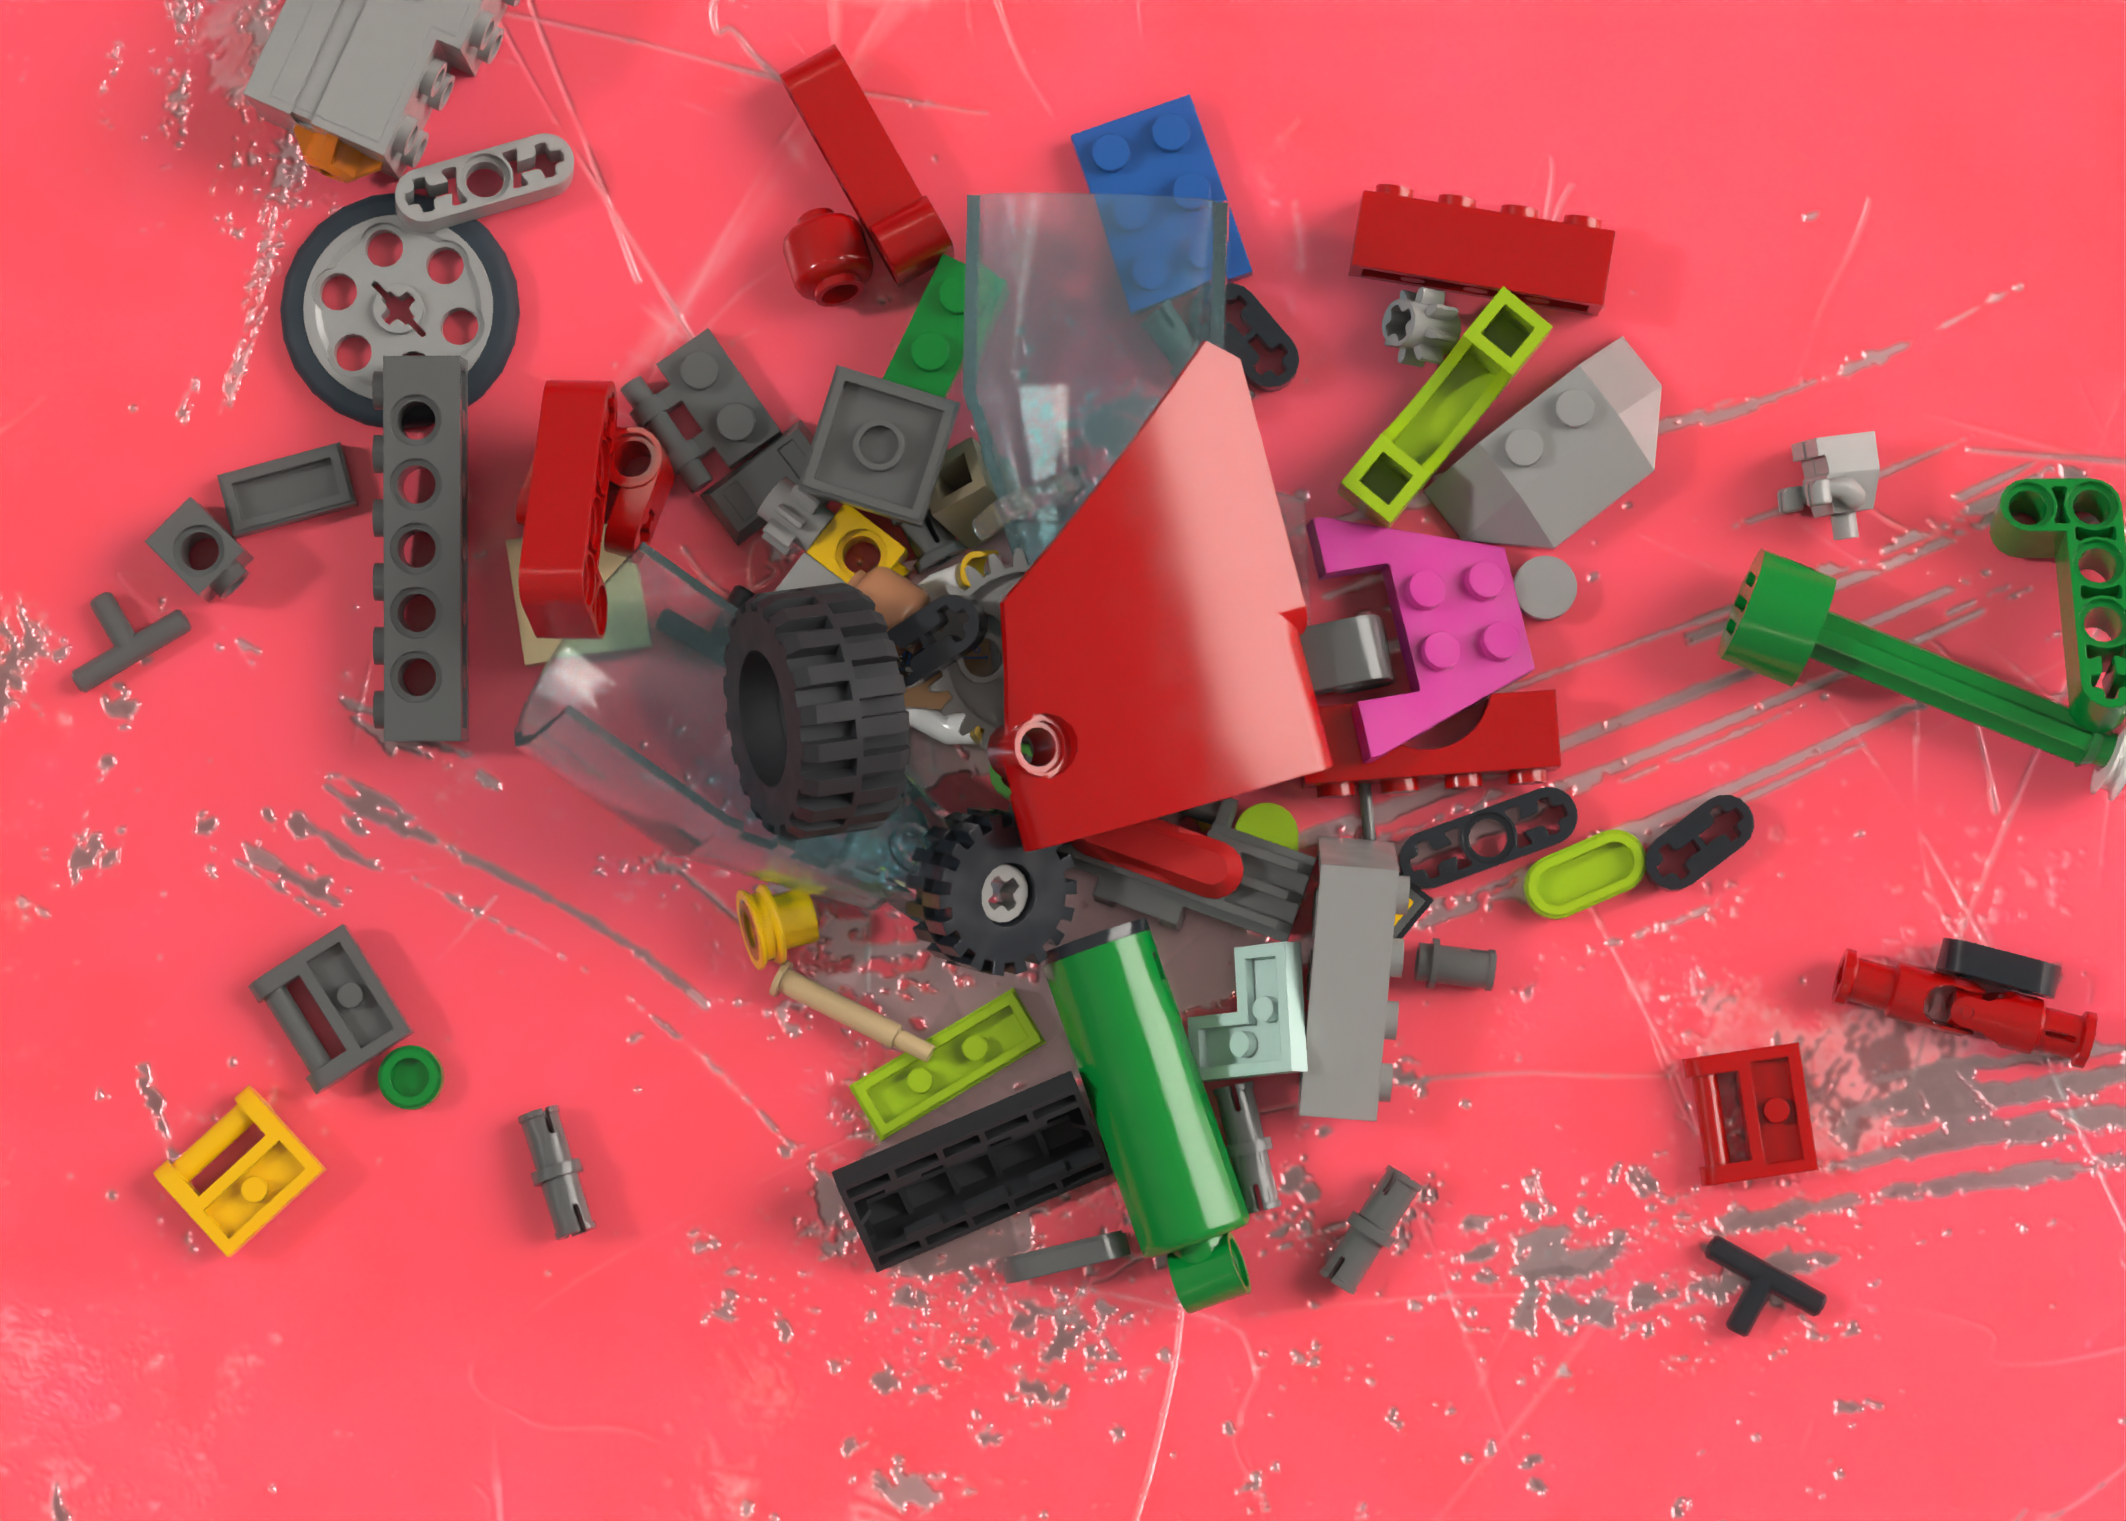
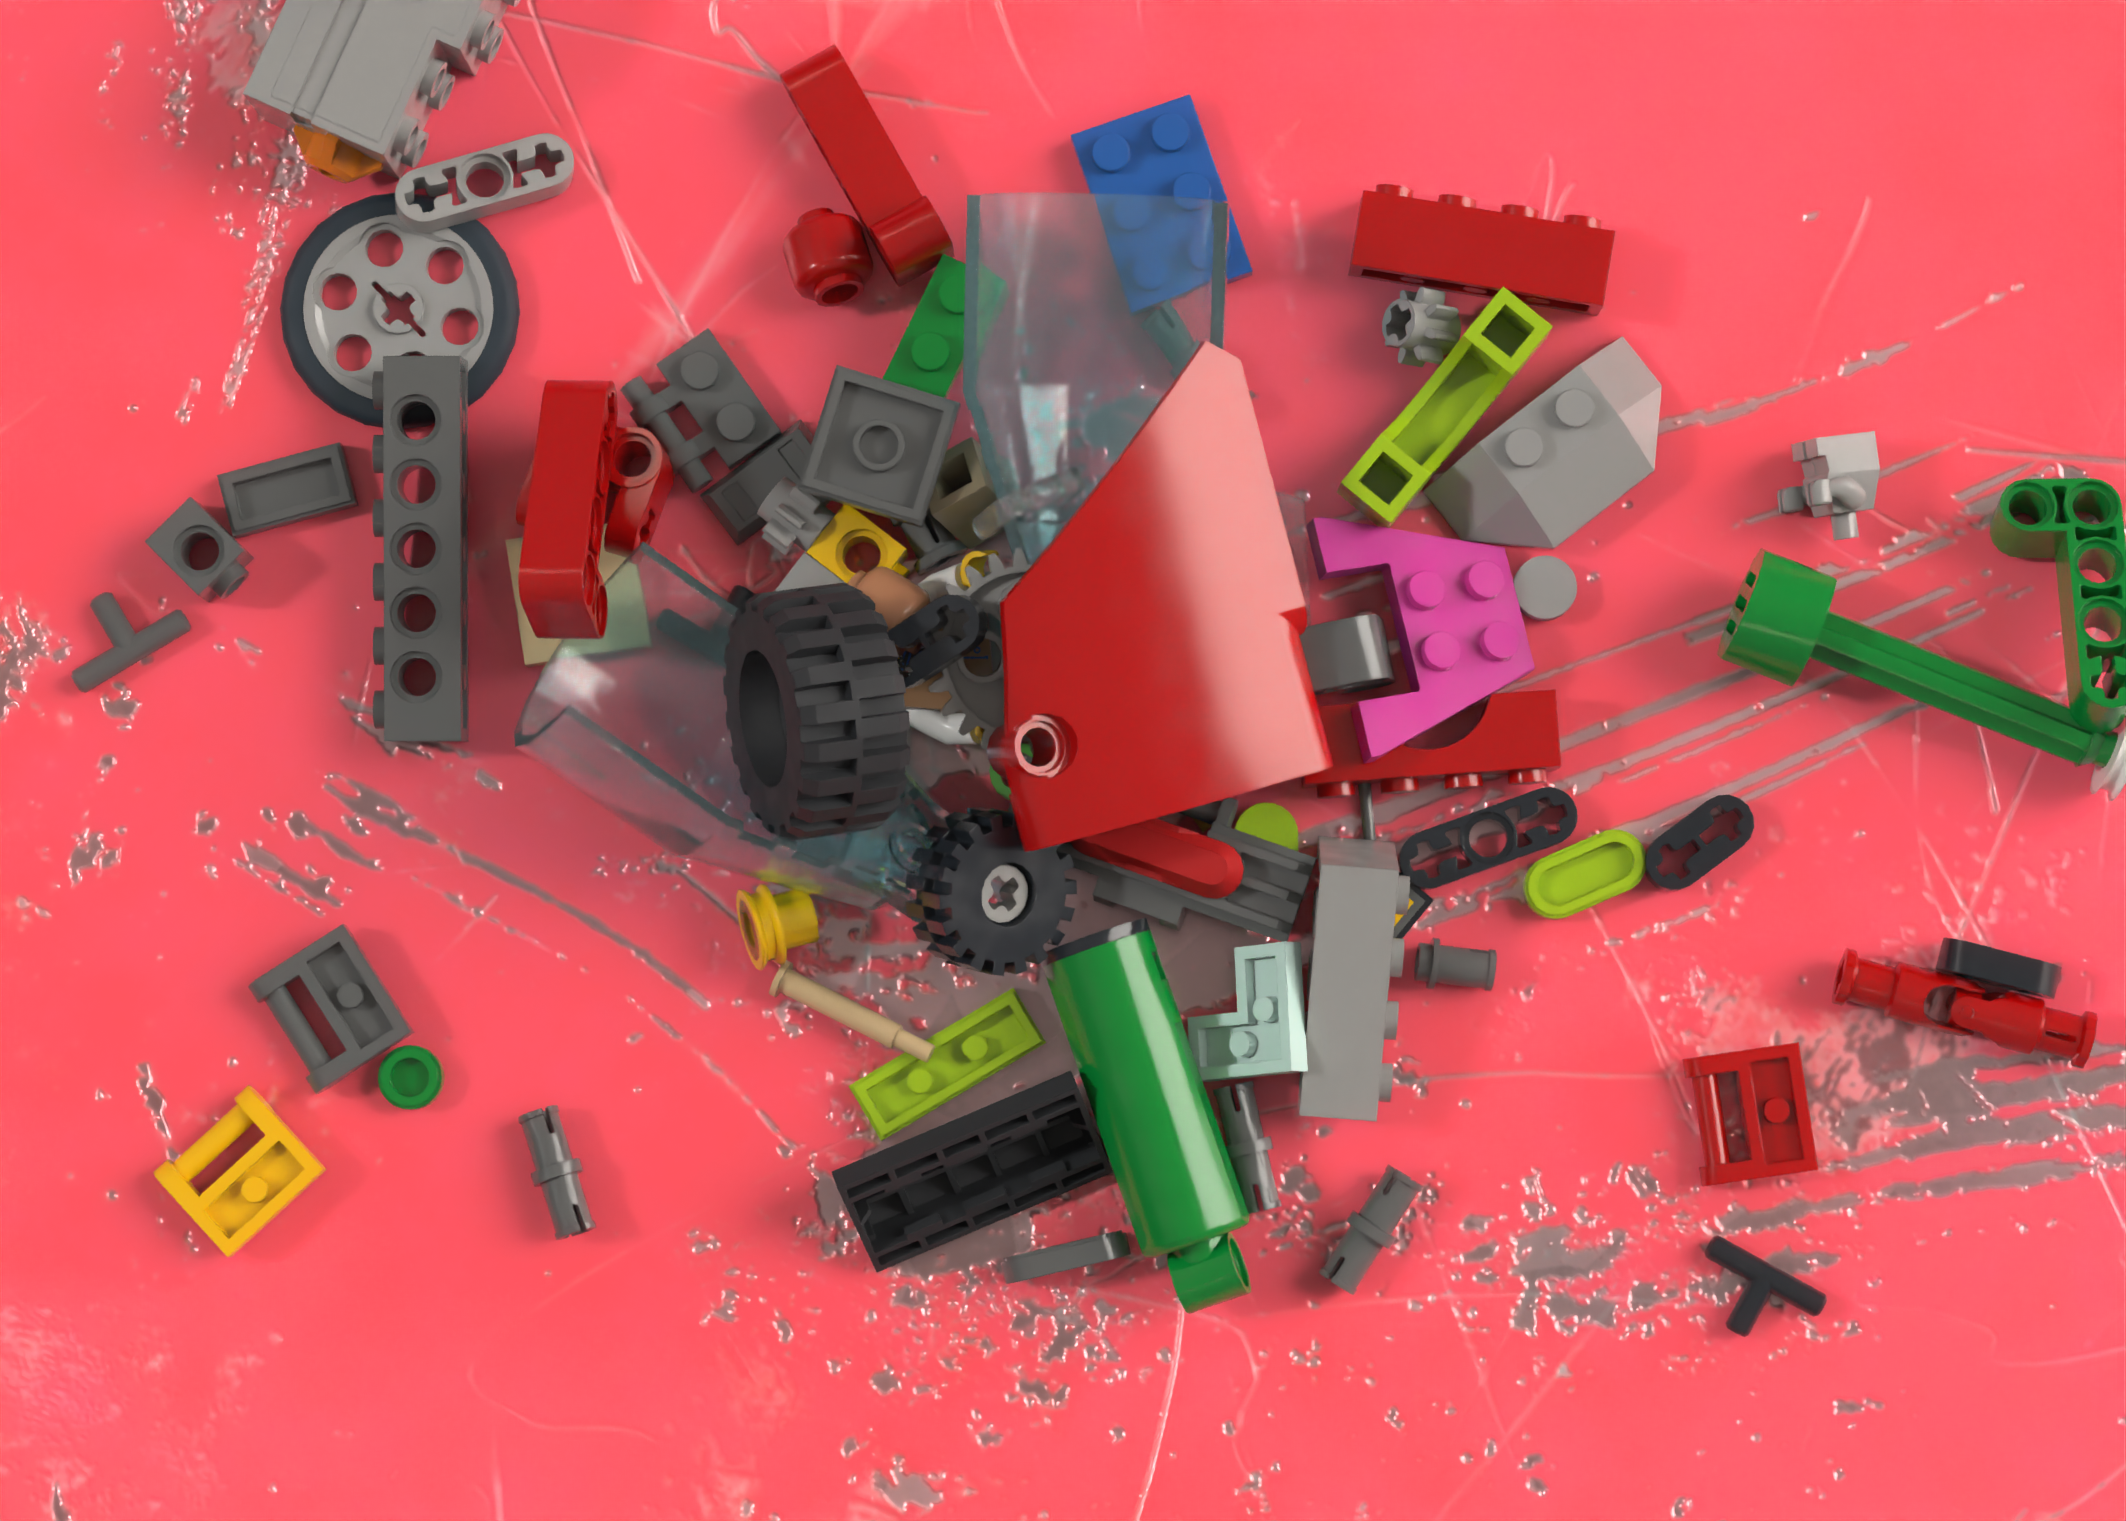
(1269, 335): black beam -> none

